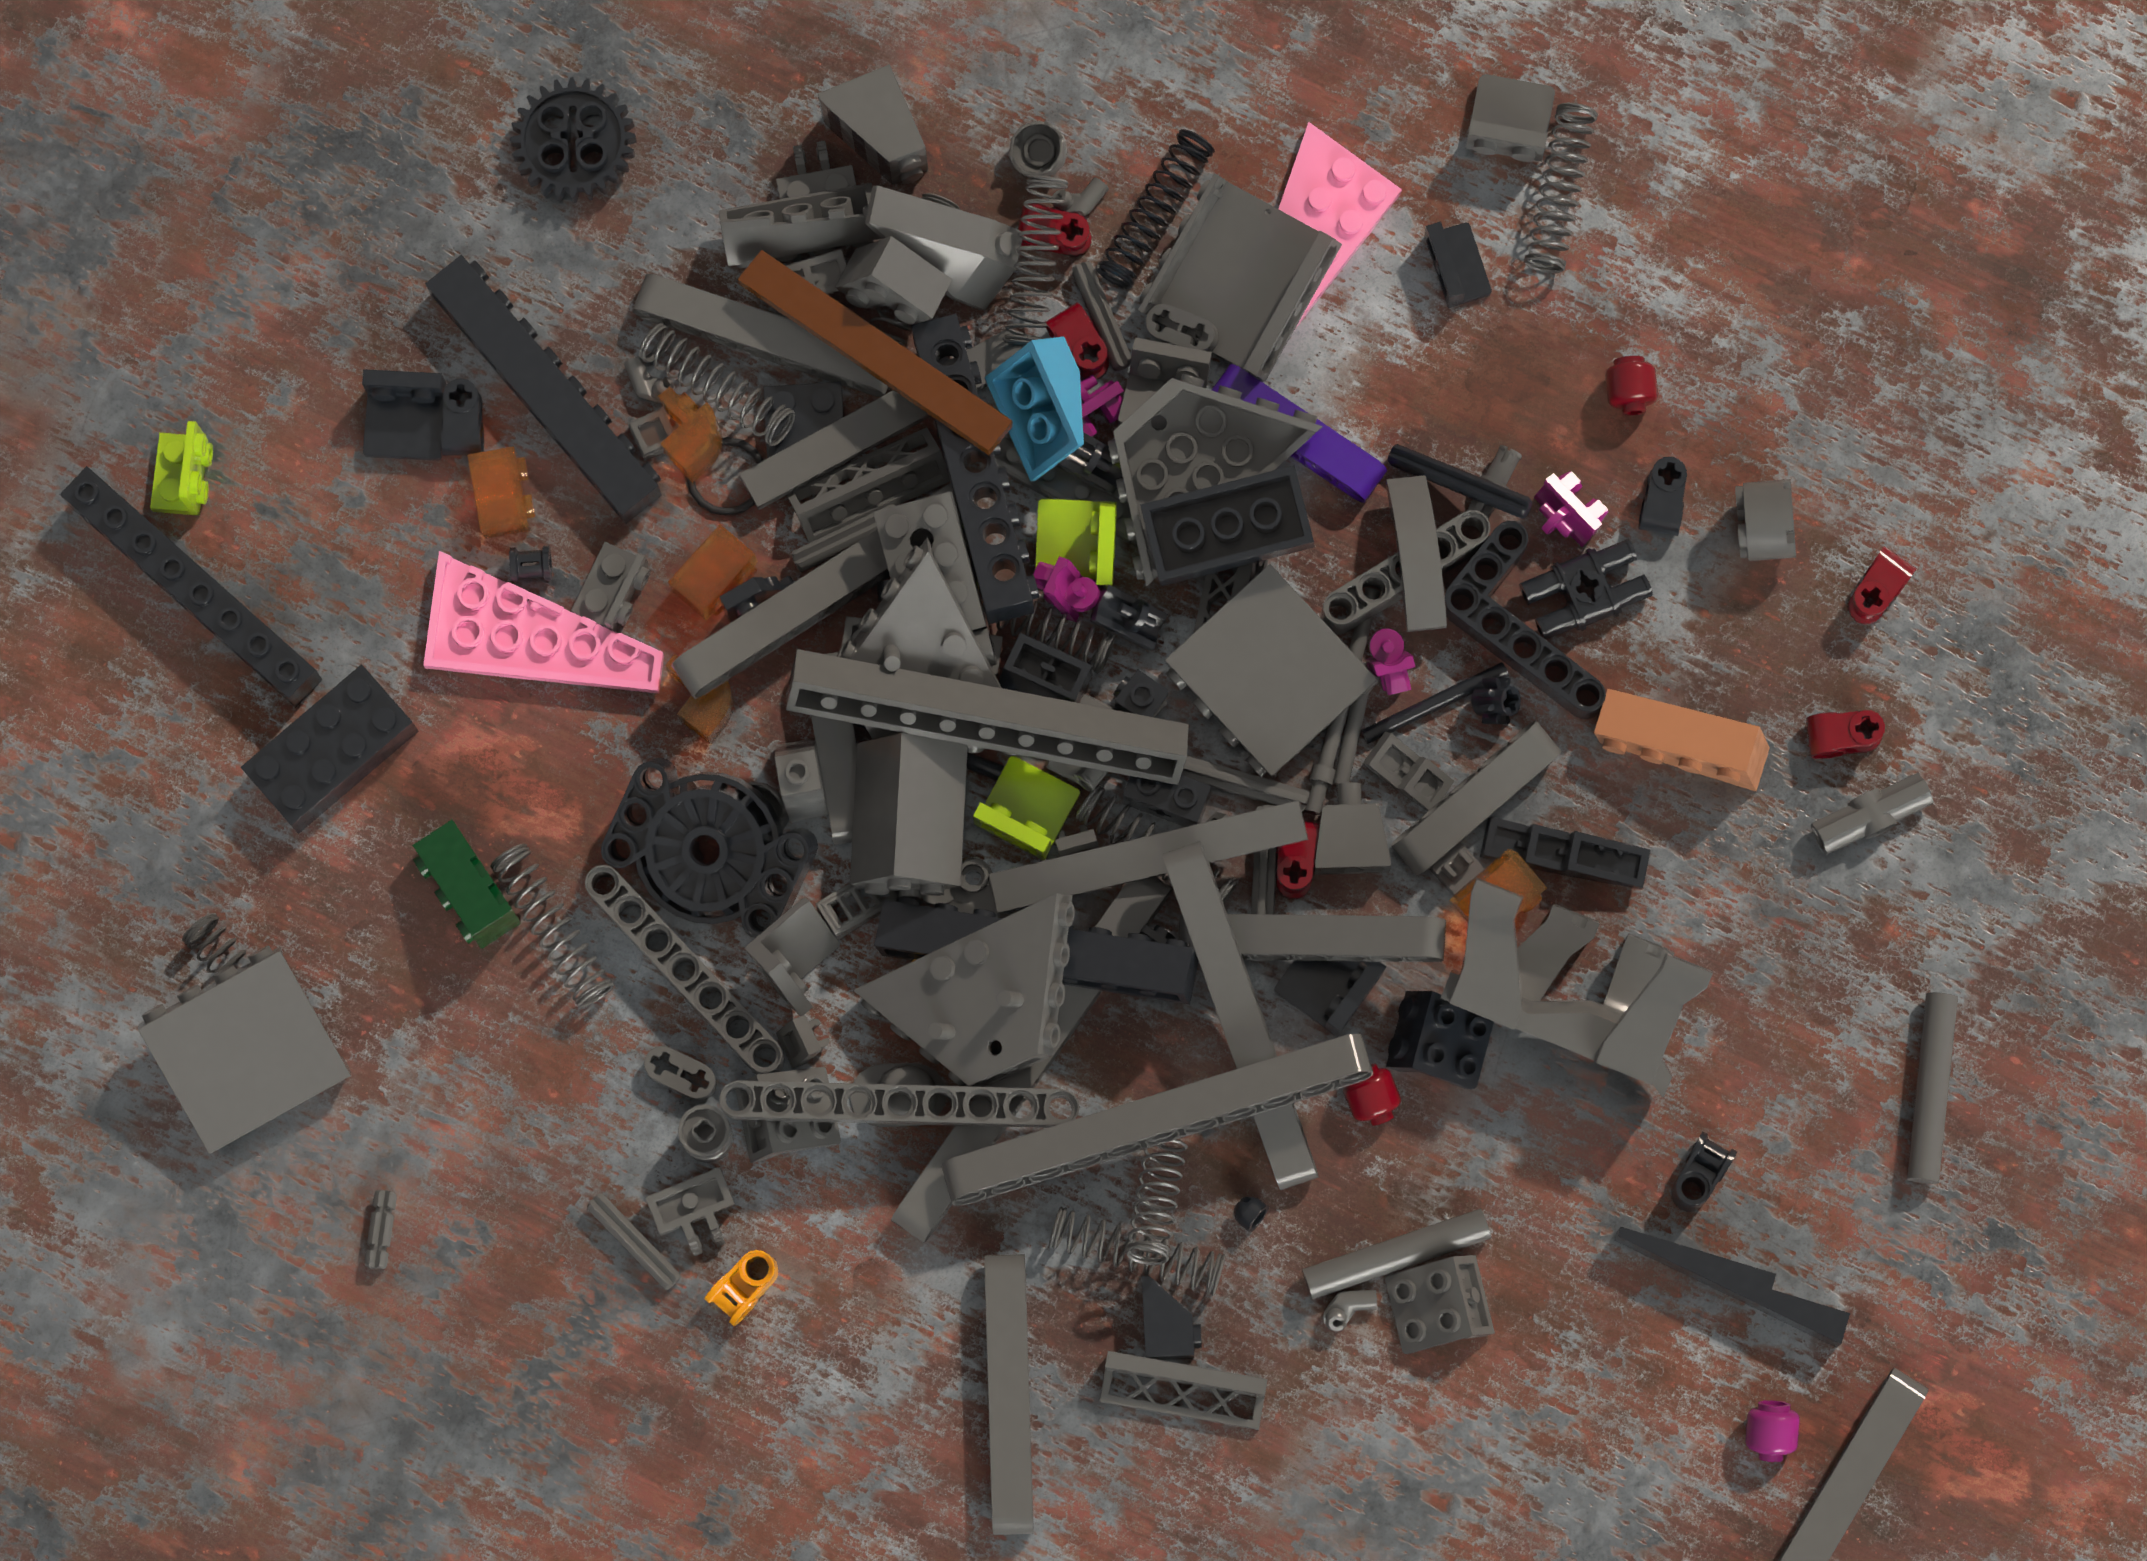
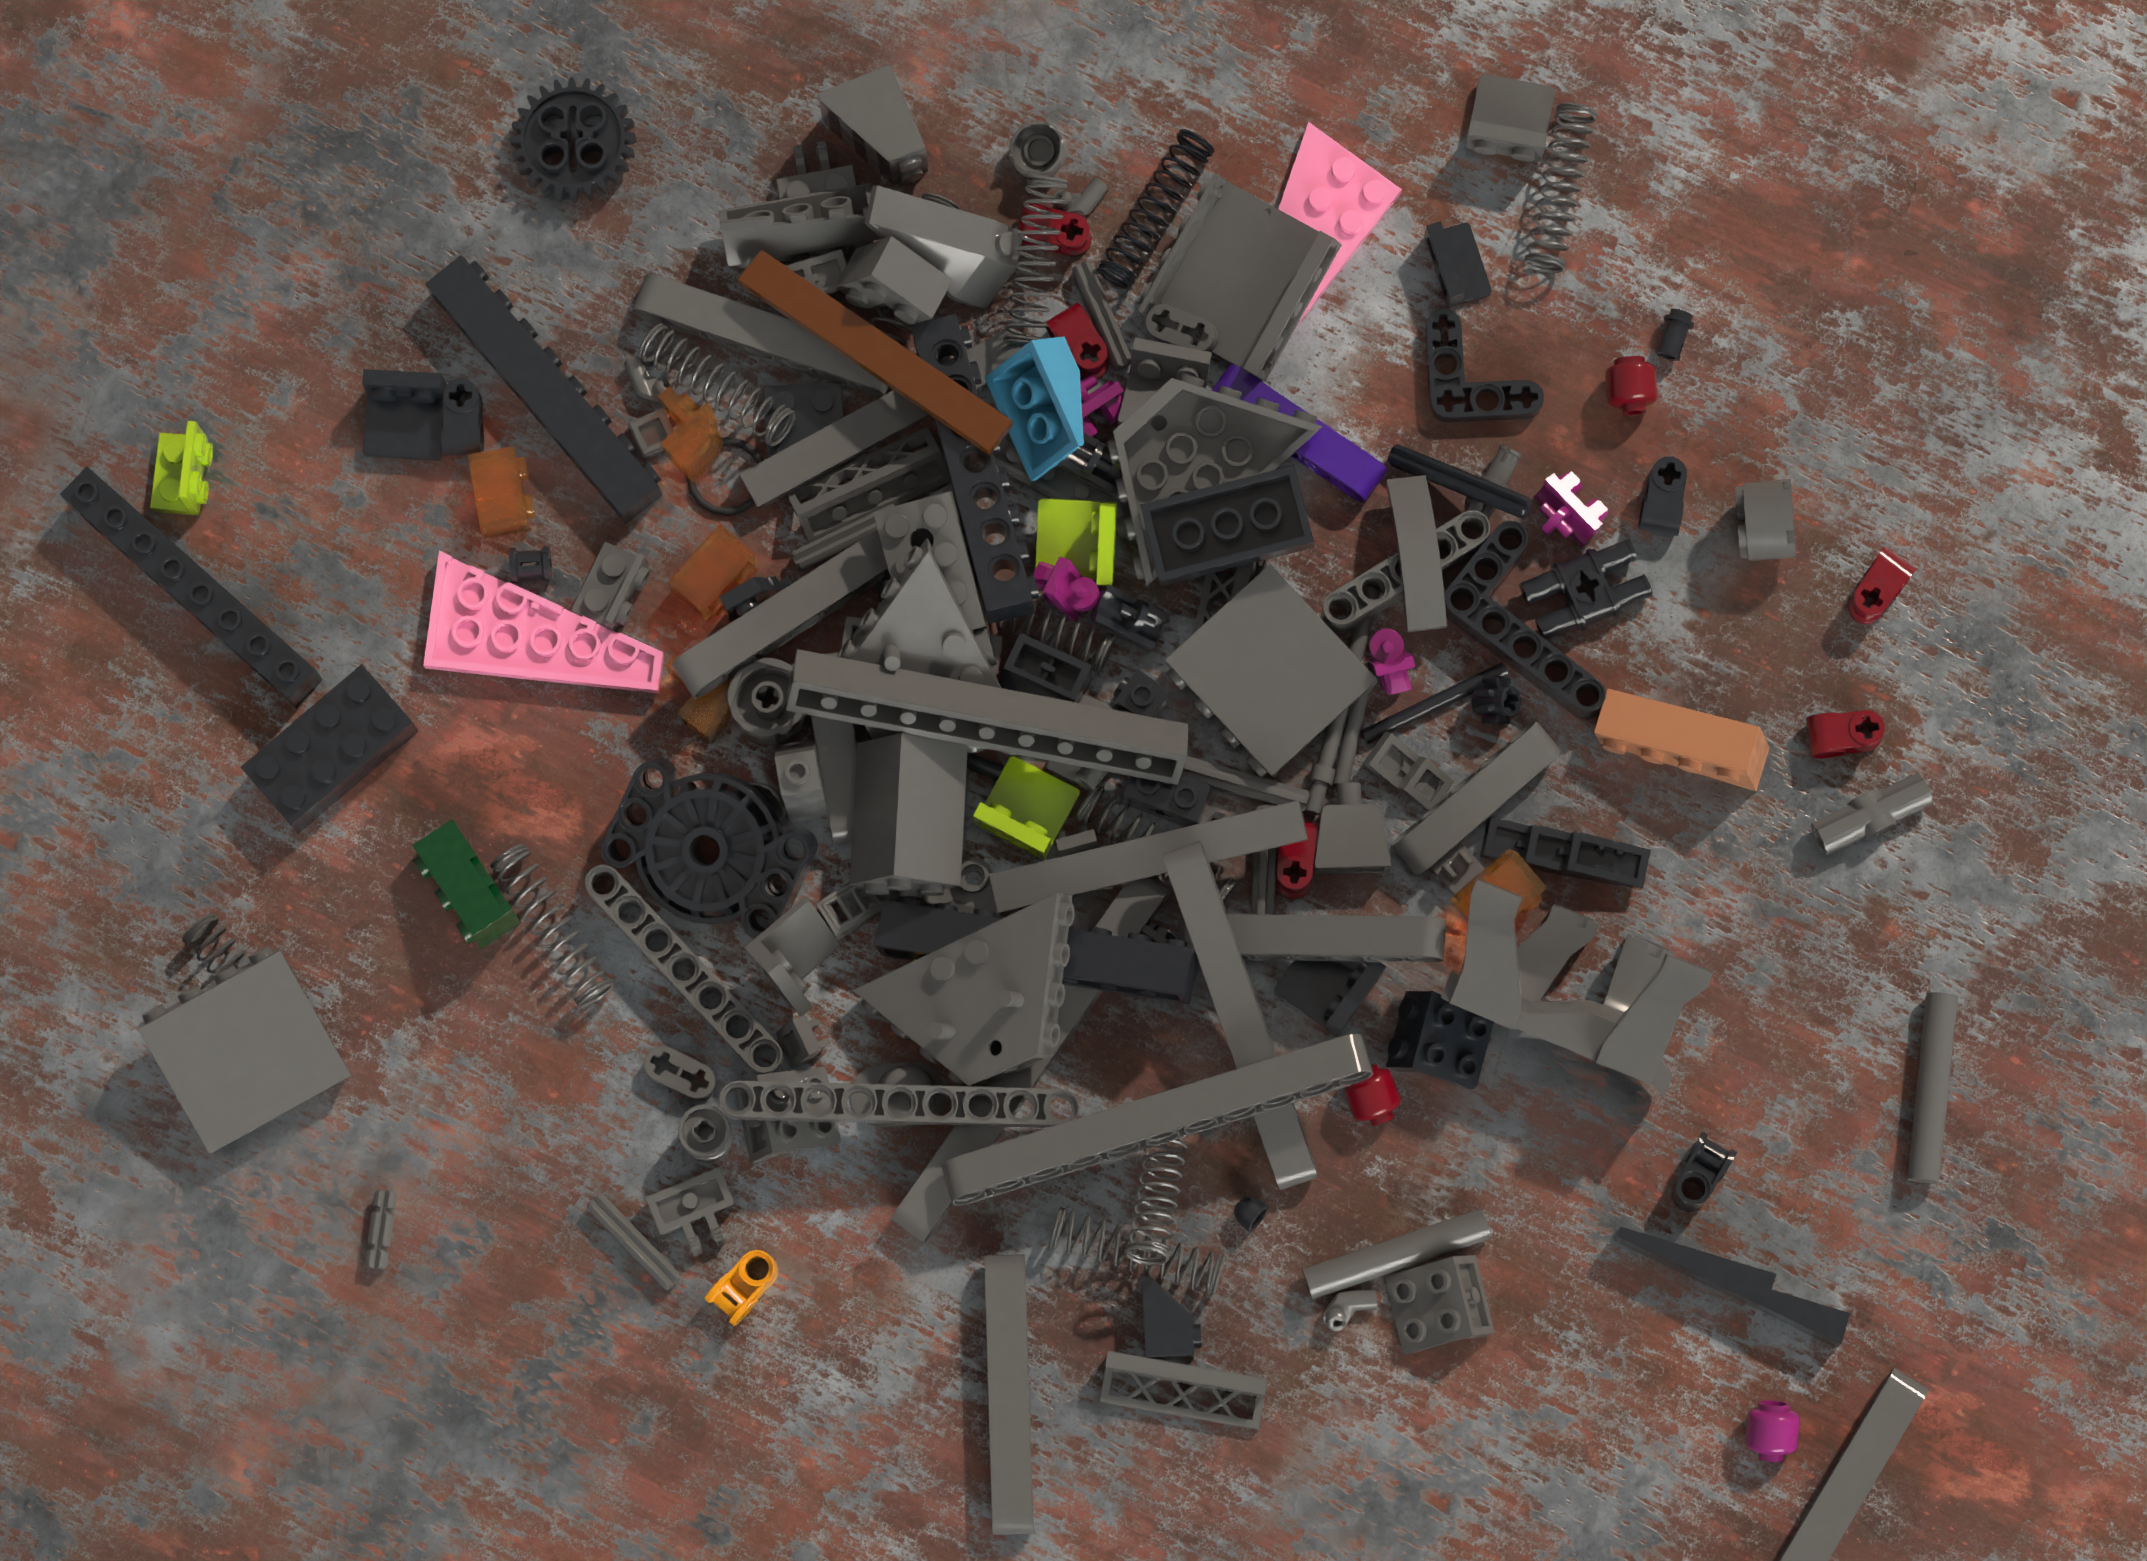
(755, 684): none -> dark grey brick
(1455, 384): none -> black beam
(1674, 334): none -> black pin

